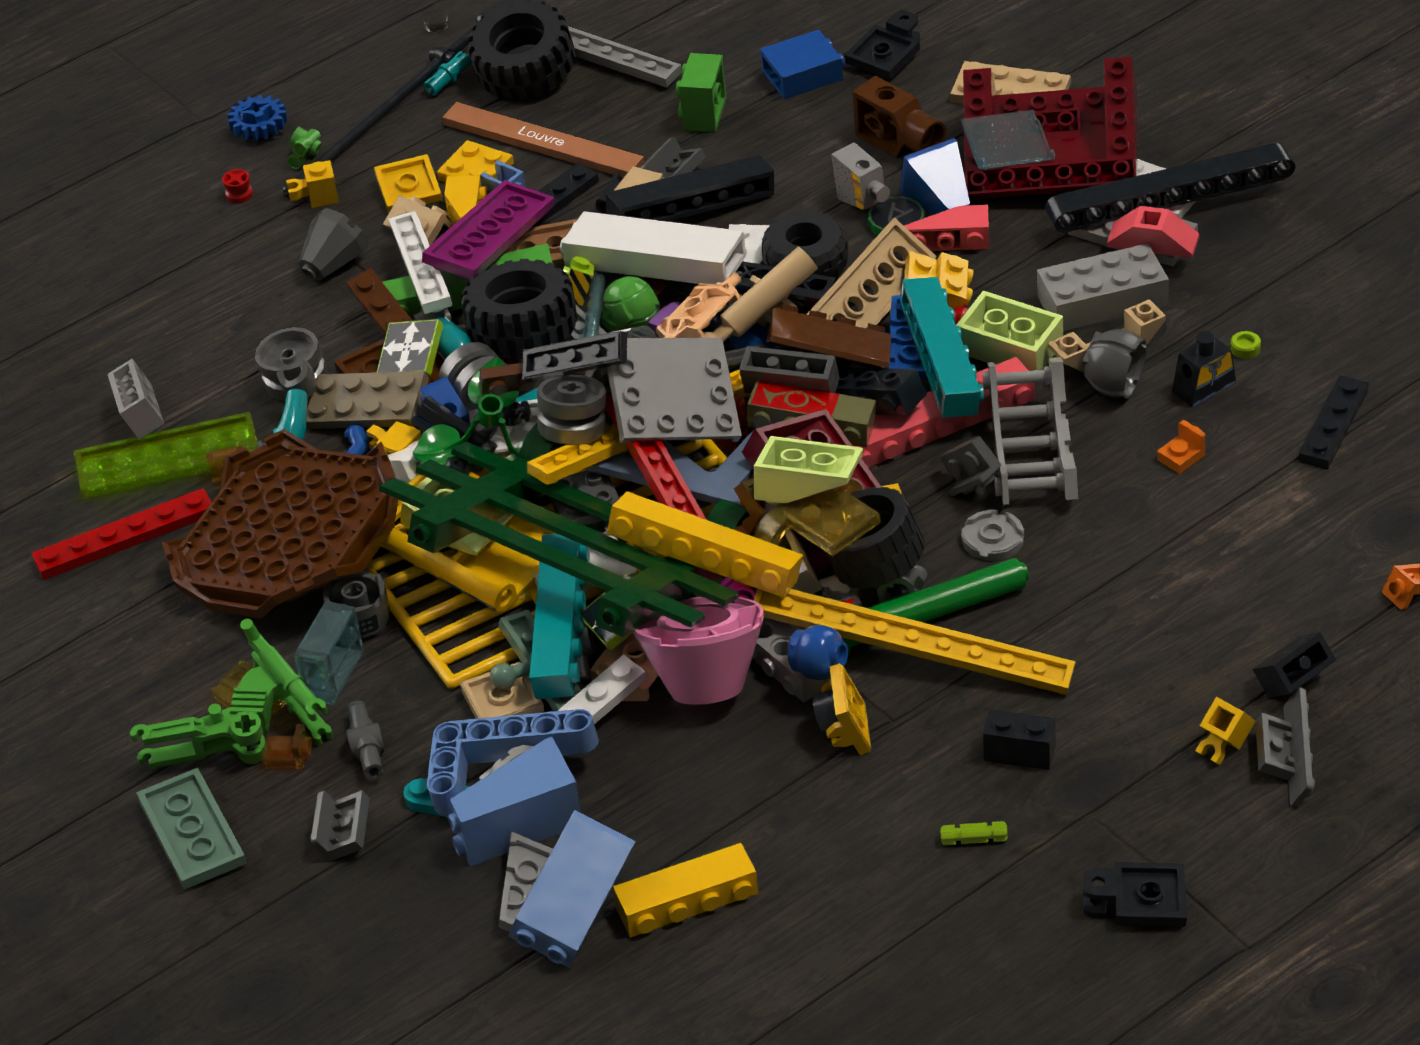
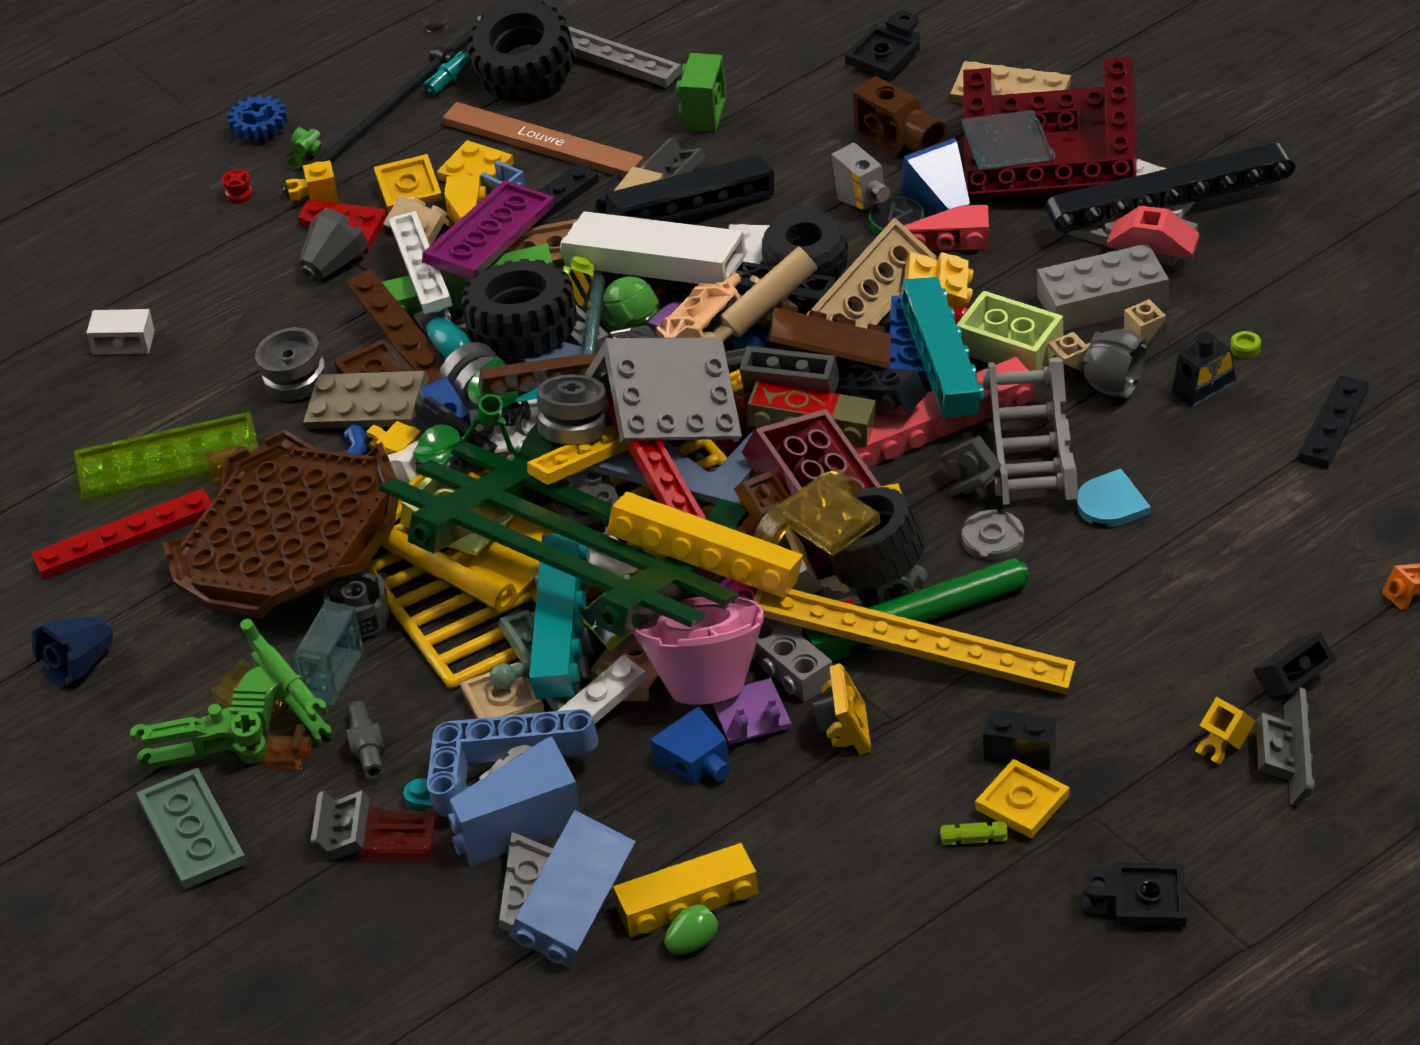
(70, 647): none -> dark blue cone
(120, 331): none -> white brick
(135, 399): light grey brick -> none
(295, 408): piece -> none
(366, 218): none -> red wing
(400, 833): none -> clear red plate
(410, 346): tile -> none
(575, 356): black tile -> none
(691, 930): none -> bright green animal
(692, 748): none -> blue torso
(752, 712): none -> medium lavender plate
(801, 468): yellowish green slope -> none
(802, 64): blue brick -> none
(816, 650): blue piece -> none
(1022, 798): none -> yellow plate
(1111, 500): none -> medium azure tile
(1183, 449): orange bracket -> none

